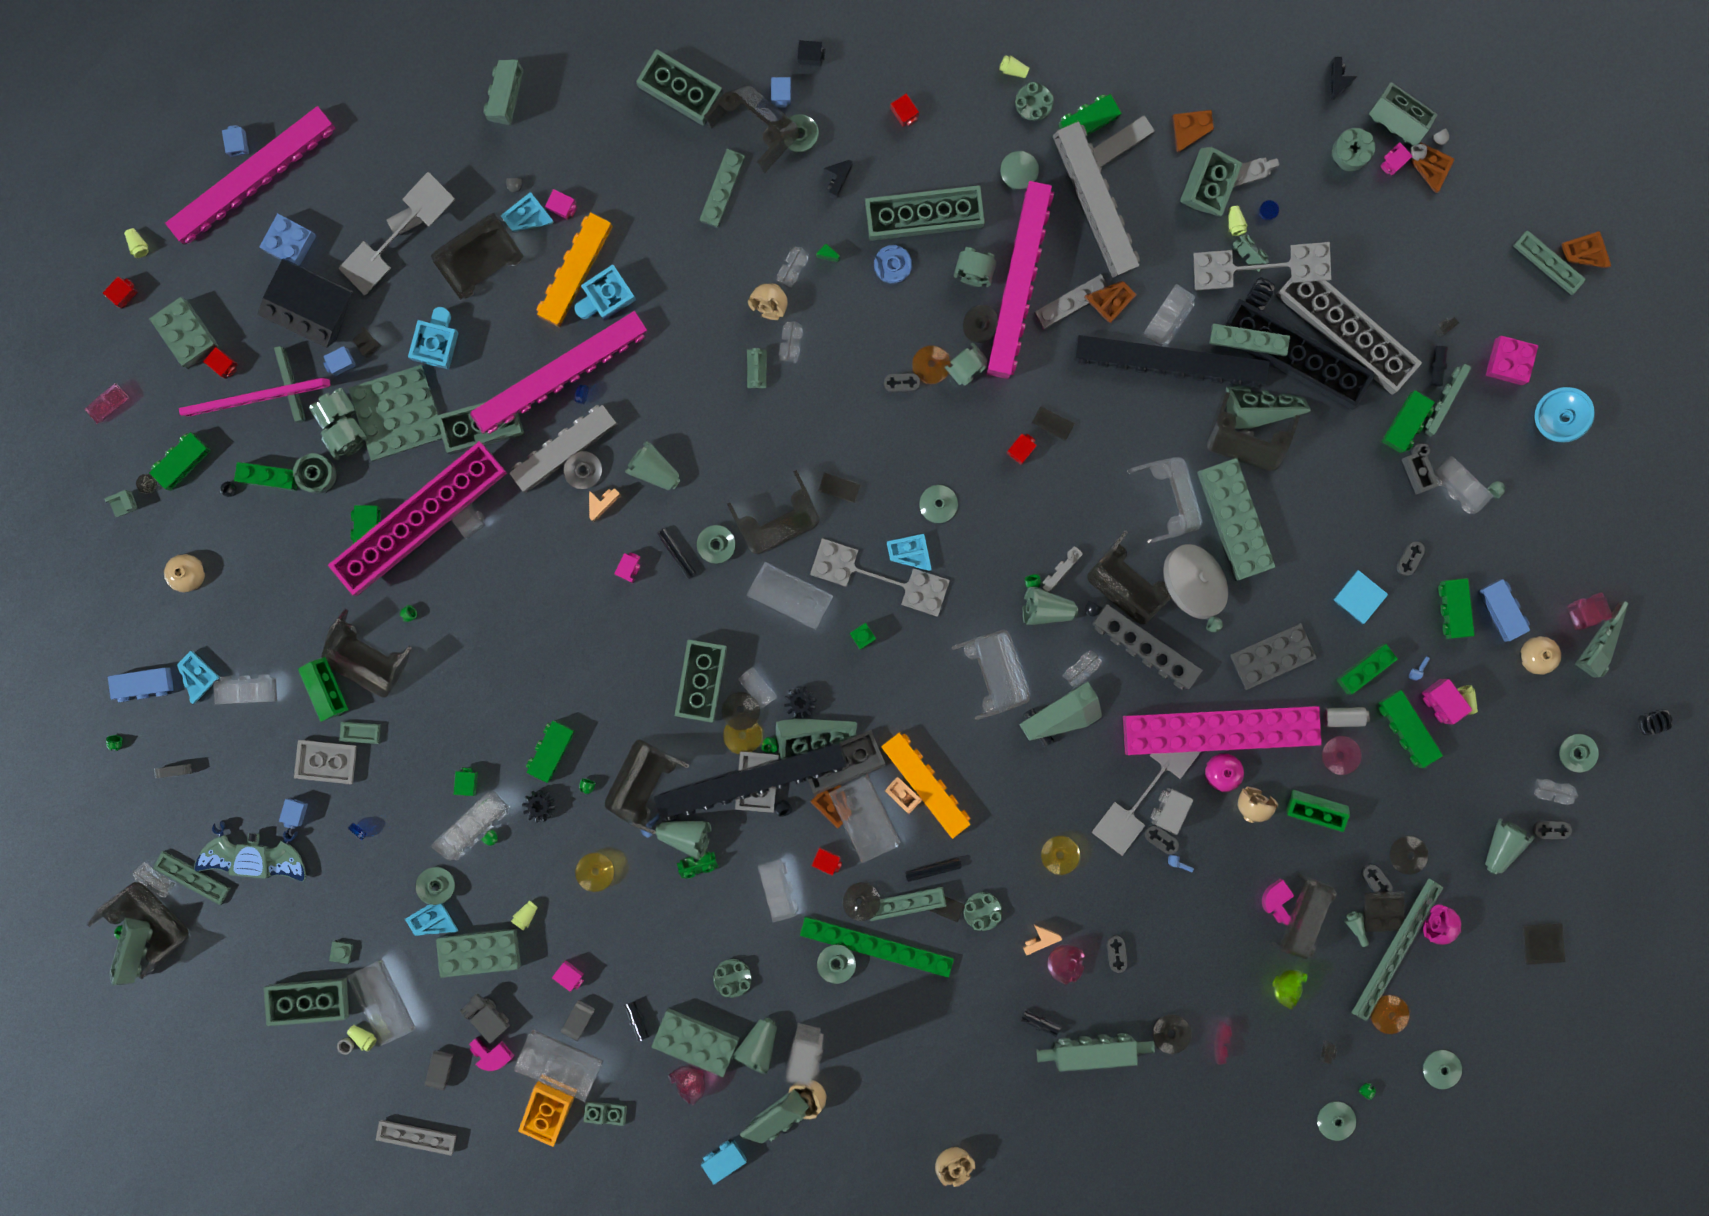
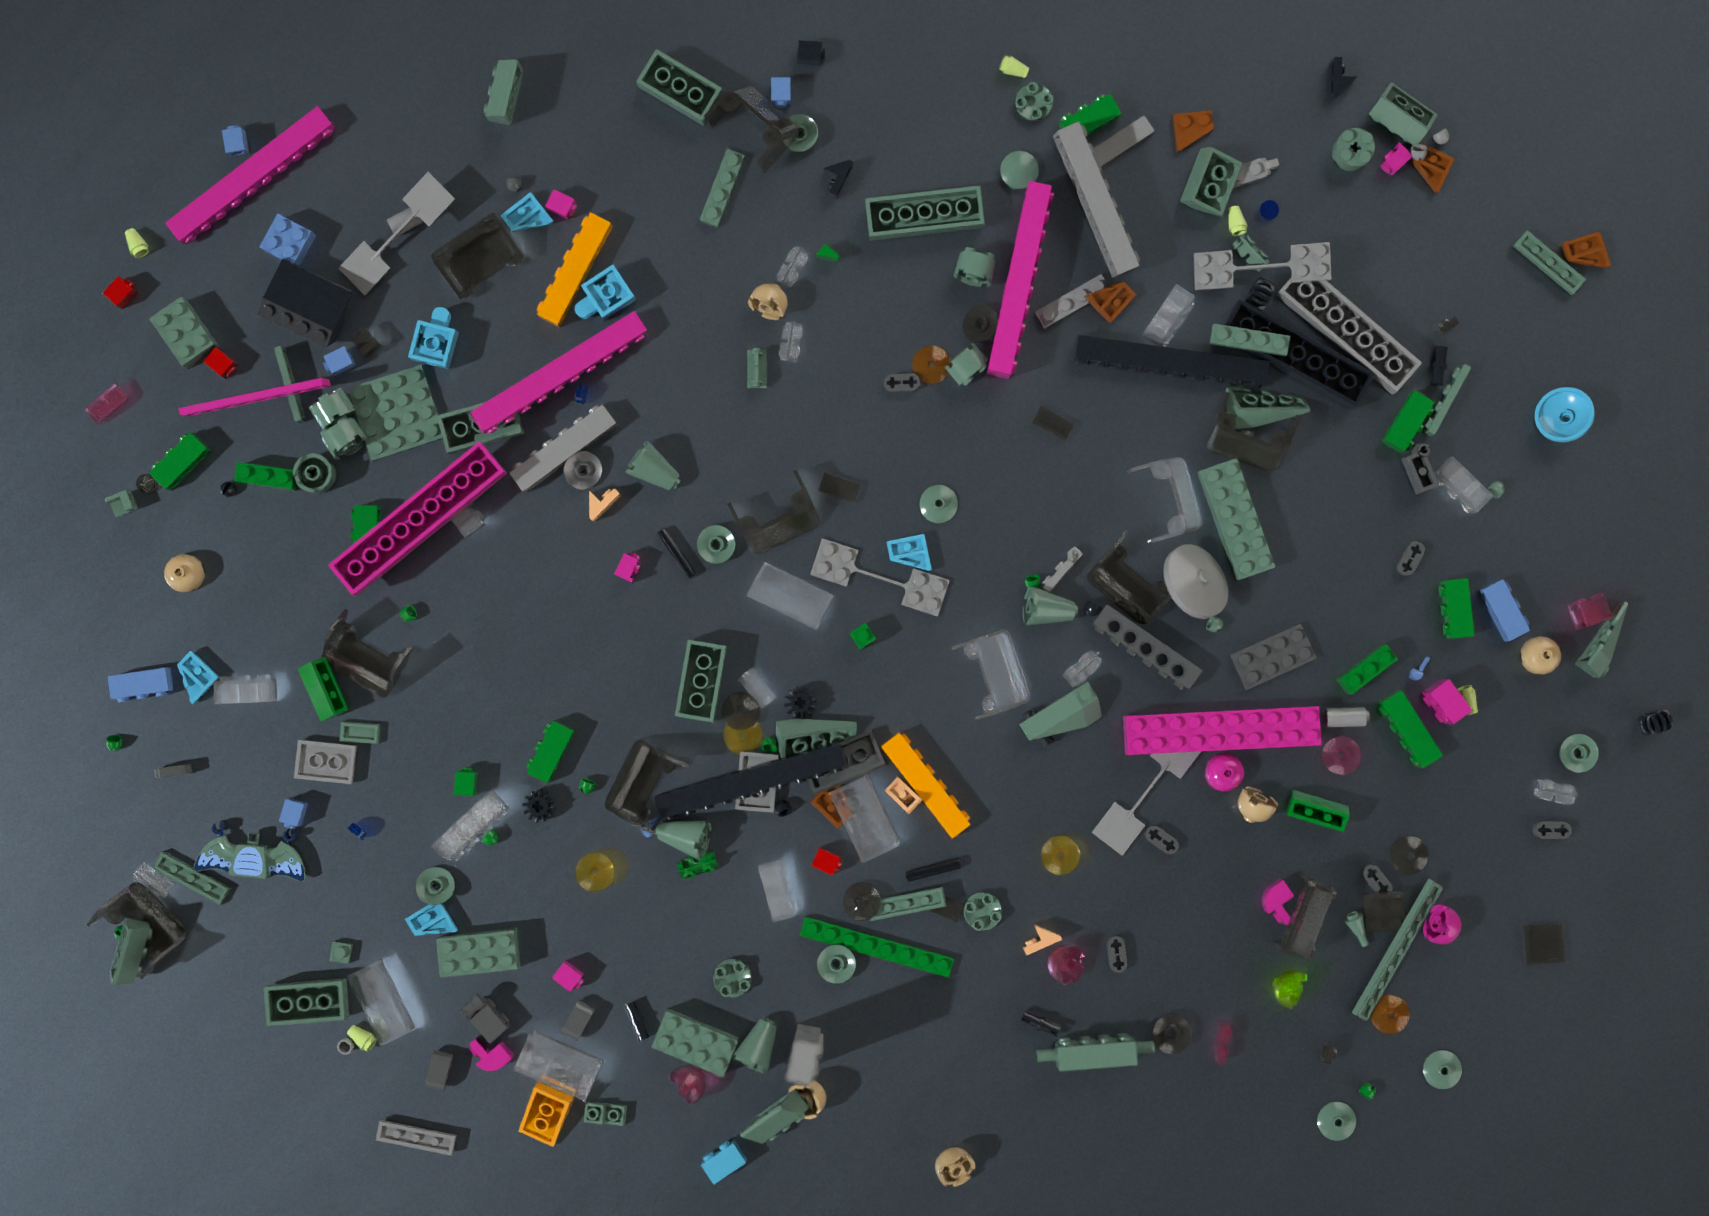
(524, 915): yellowish green cone -> none
(892, 264): medium blue tile -> none
(905, 110): red brick -> none
(1022, 448): red brick -> none
(1171, 810): light grey brick -> none
(1174, 861): medium blue hand -> none
(1360, 597): medium azure tile -> none
(1506, 846): sand green cone -> none
(1512, 360): dark pink brick -> none

